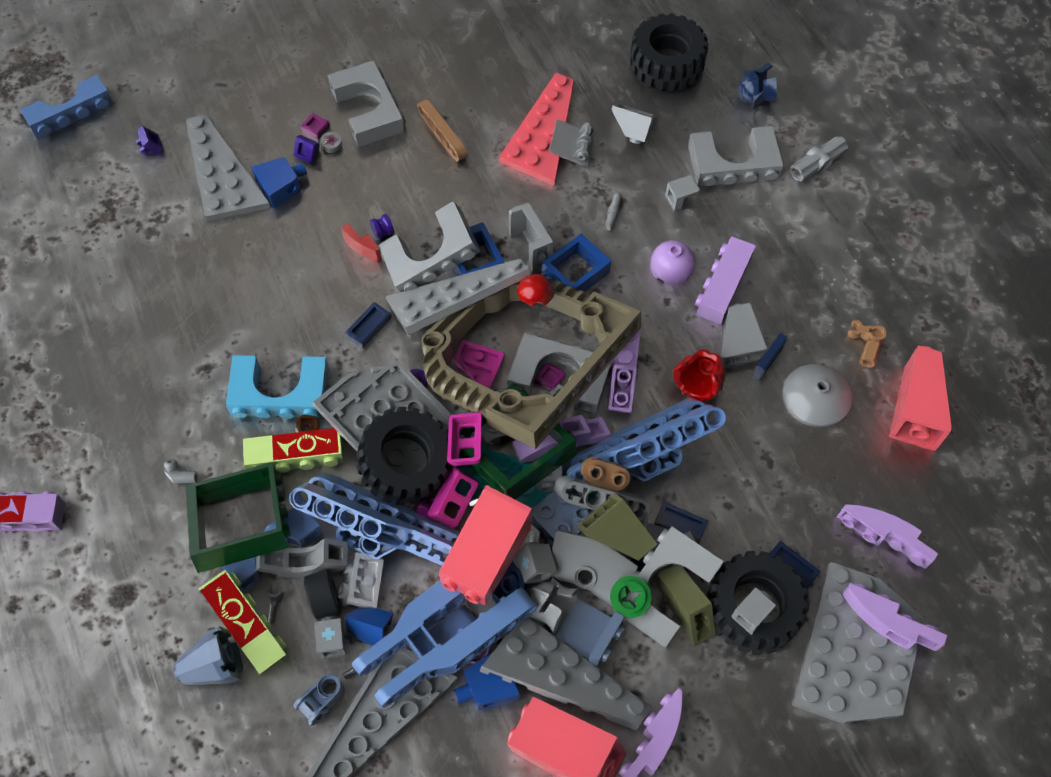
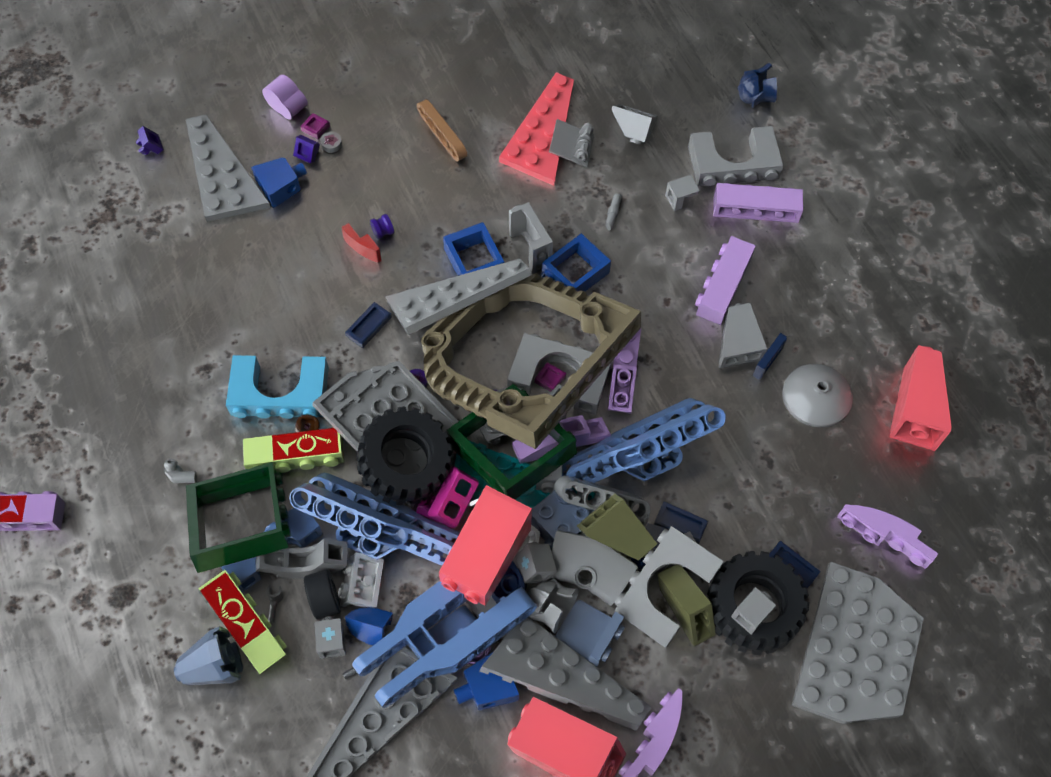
(89, 99): medium blue arch -> none
(284, 97): none -> lavender piece
(318, 699): sand blue piece -> none
(368, 81): light grey arch -> none
(455, 443): dark pink piece -> none
(456, 248): light grey arch -> none
(479, 362): dark pink wing -> none
(535, 289): red hair -> none
(606, 474): medium nougat plate -> none
(618, 593): green gear -> none
(671, 33): black tyre -> none
(672, 262): lavender cylinder -> none
(700, 375): red hair -> none
(758, 202): none -> lavender brick
(819, 158): light grey piece -> none
(875, 338): medium nougat bar -> none
(881, 614): lavender slope -> none

